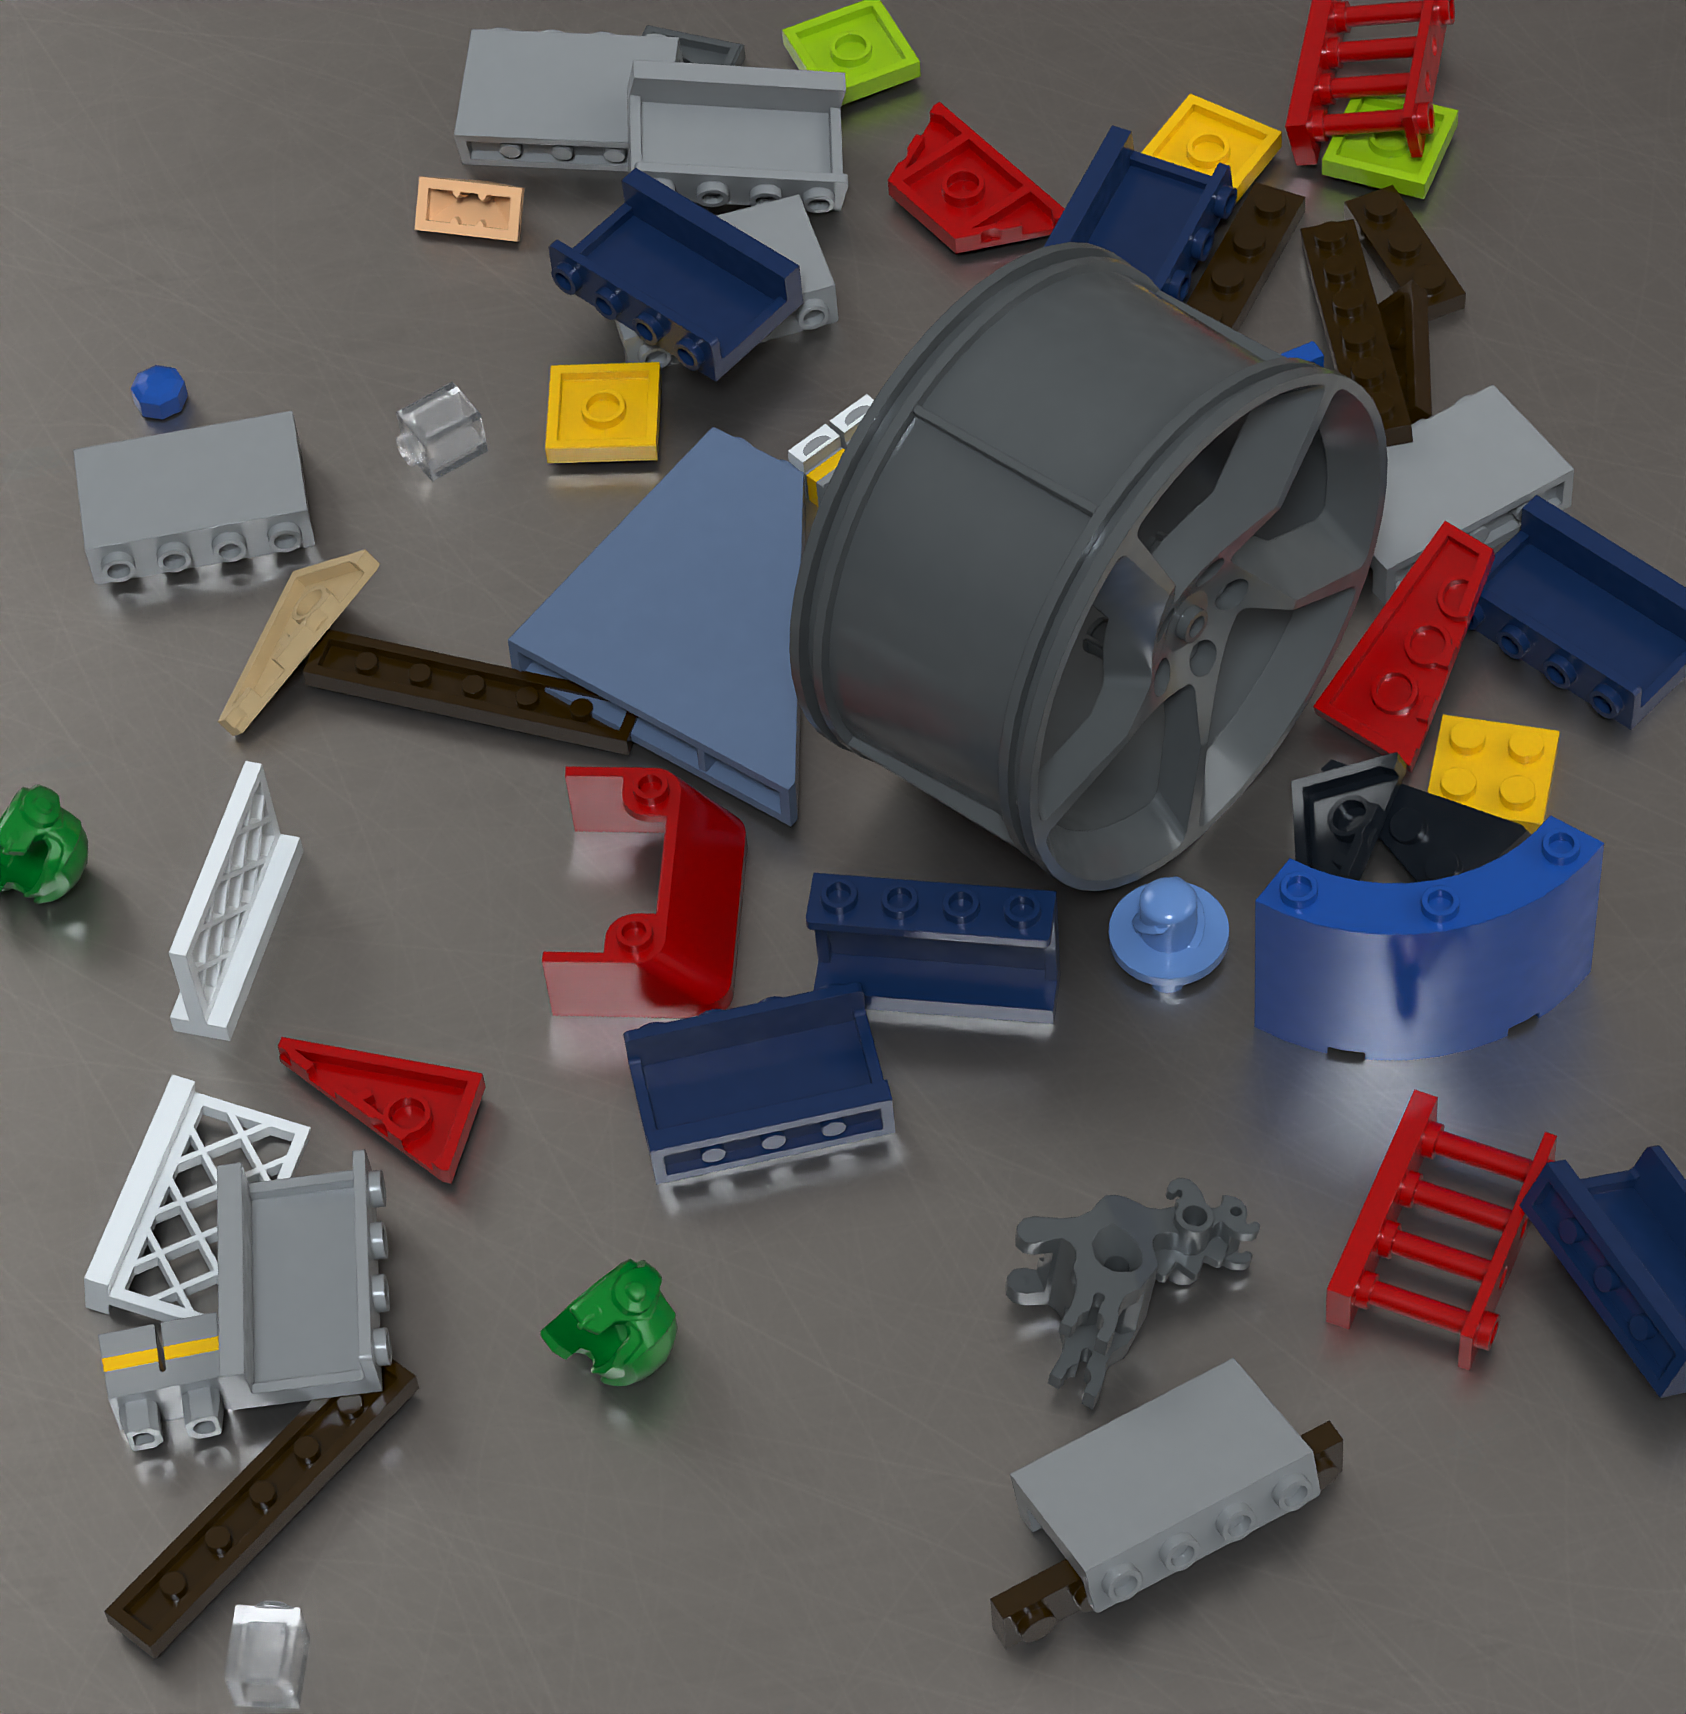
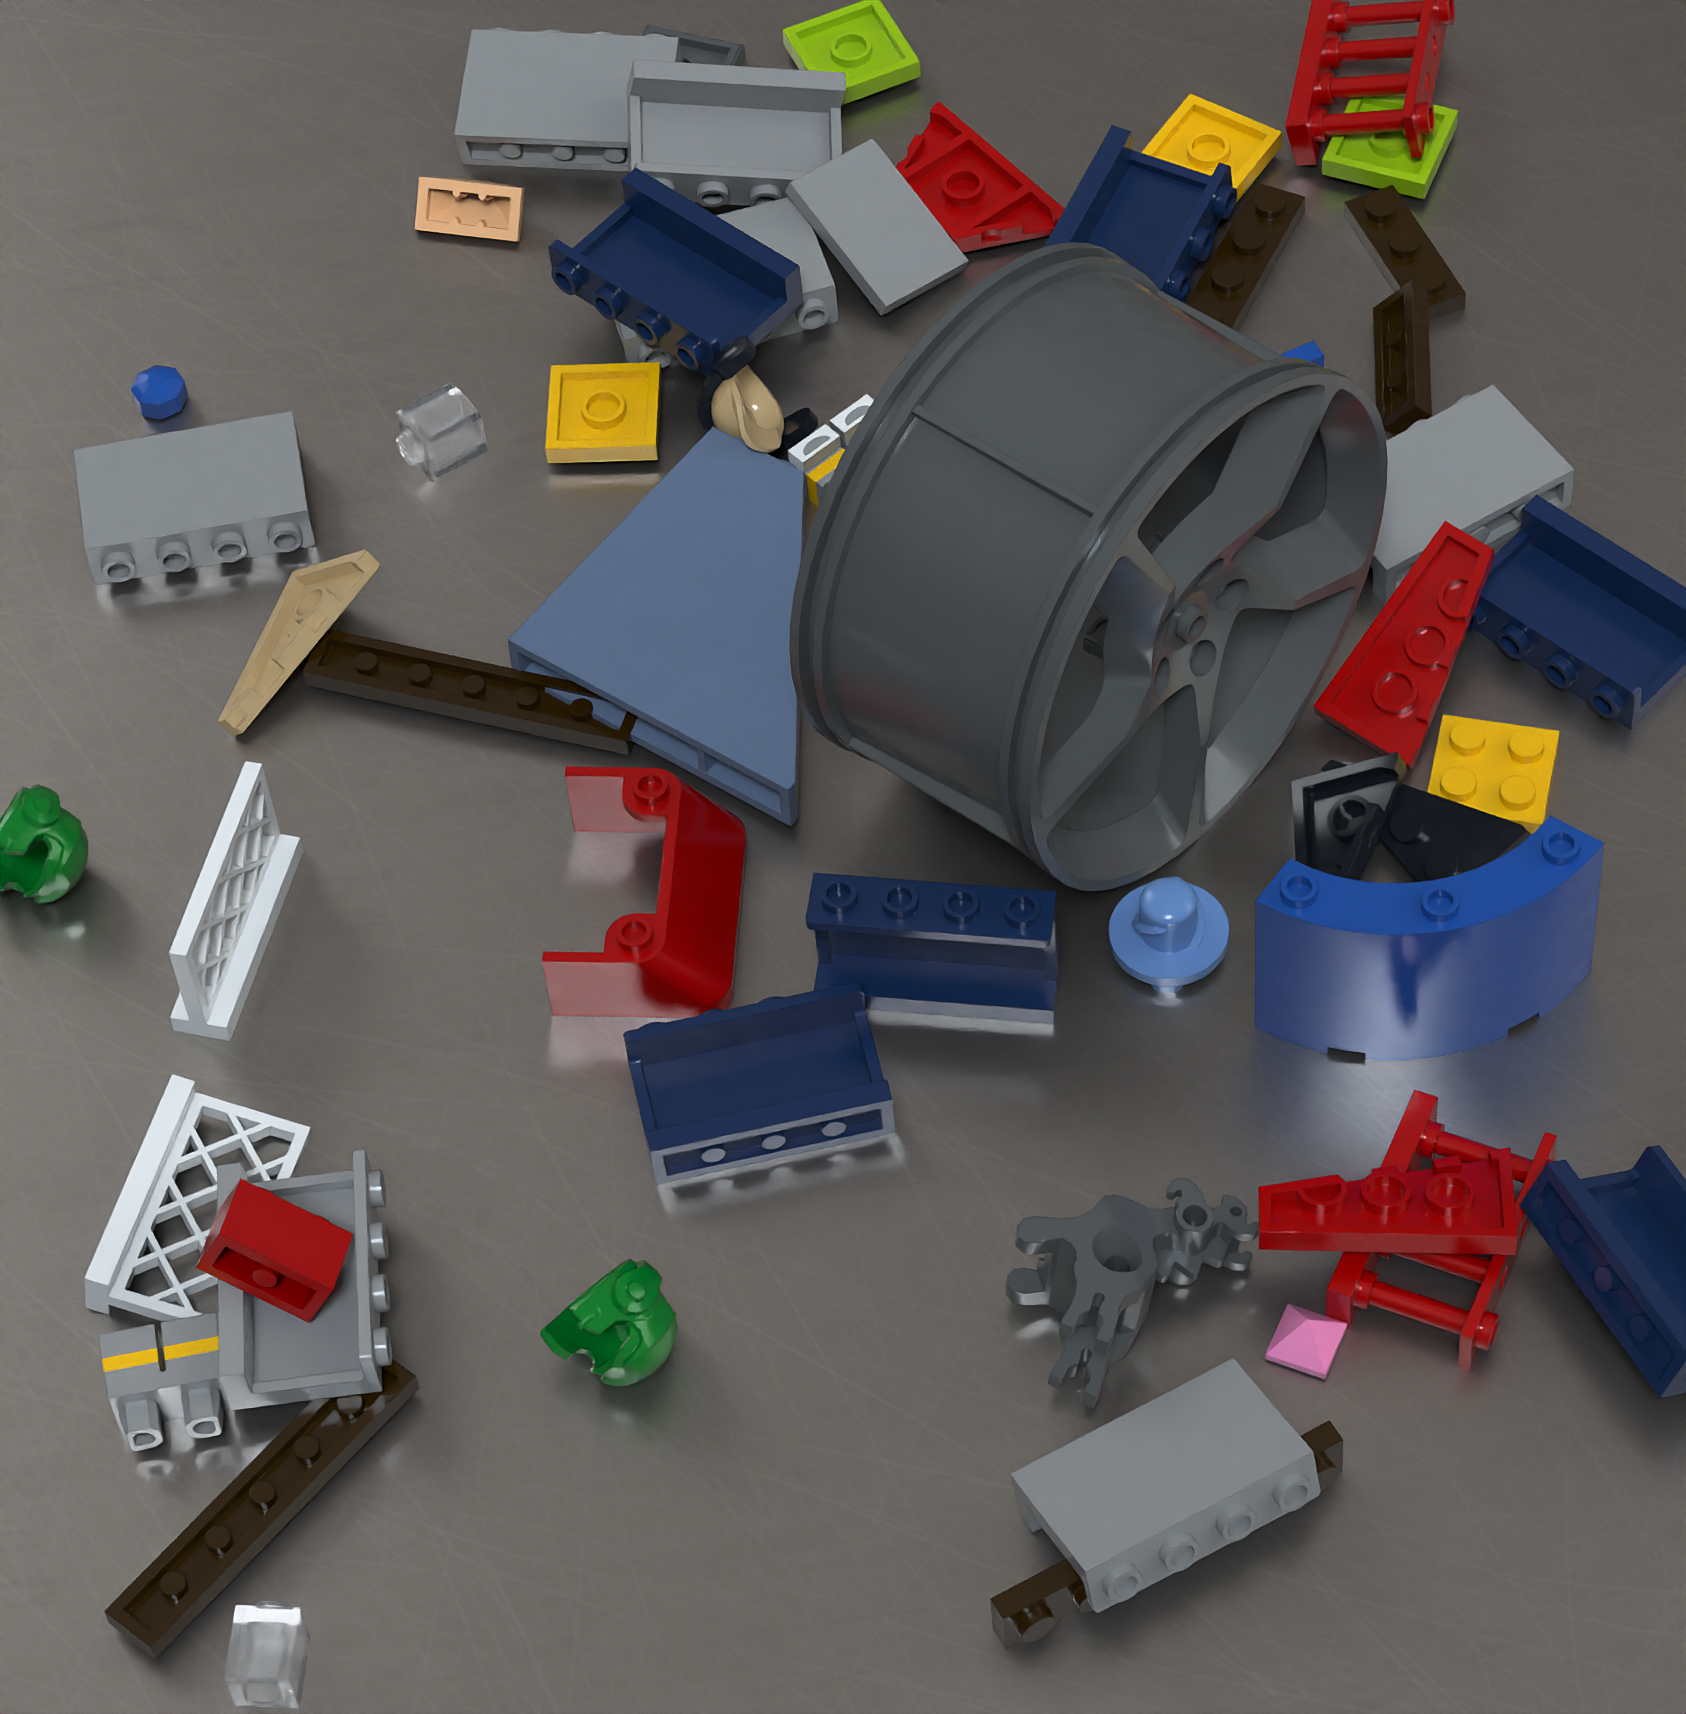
(274, 1250): none -> red brick
(407, 1102): red wing -> none
(744, 407): none -> cap
(876, 226): none -> light grey tile
(1306, 1341): none -> bright pink slope
(1354, 320): dark brown plate -> none
(1421, 1211): none -> red wing

